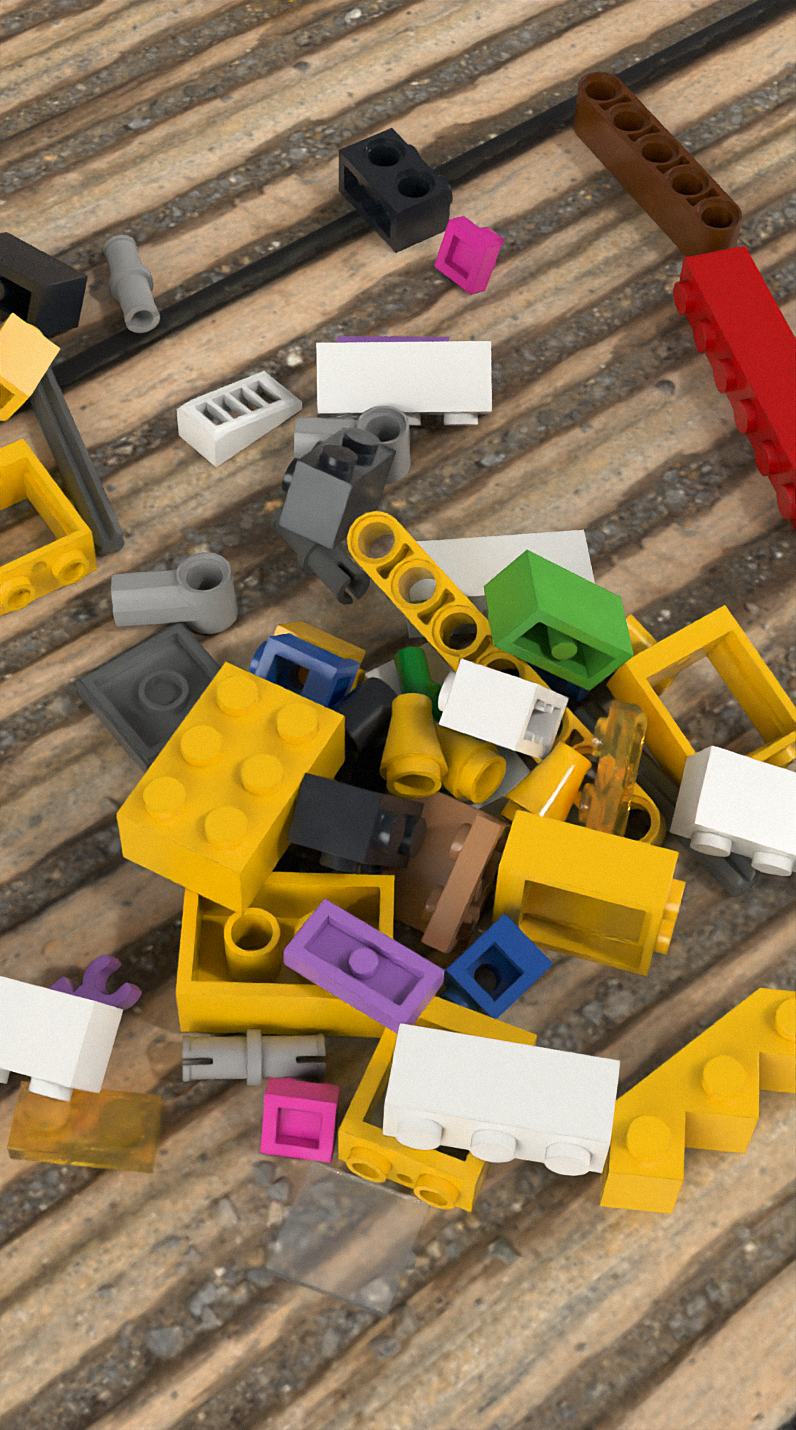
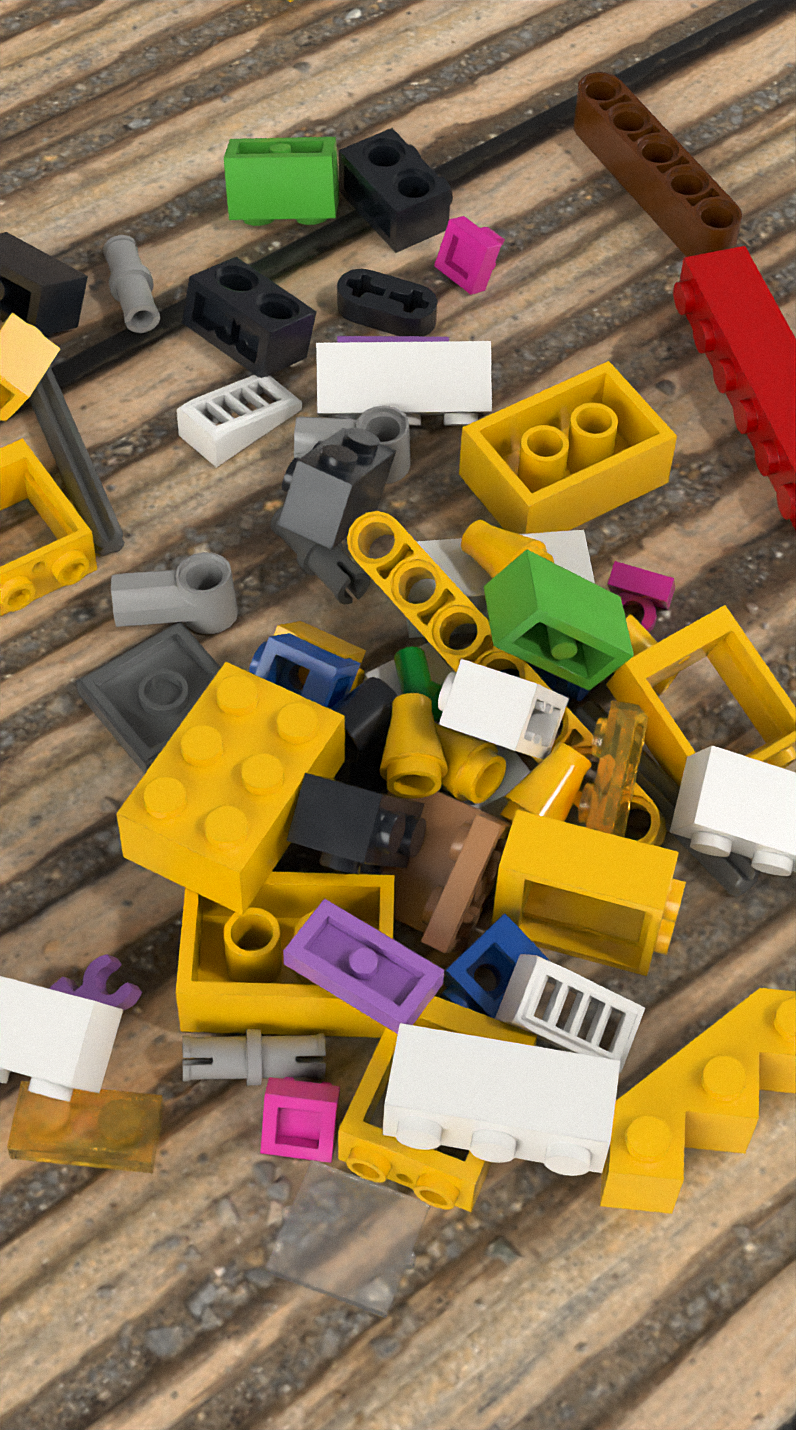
(248, 317): none -> black brick
(282, 179): none -> bright green brick
(386, 303): none -> black beam
(496, 547): none -> yellow cone
(526, 990): none -> white slope
(567, 453): none -> yellow brick
(643, 589): none -> dark pink tile

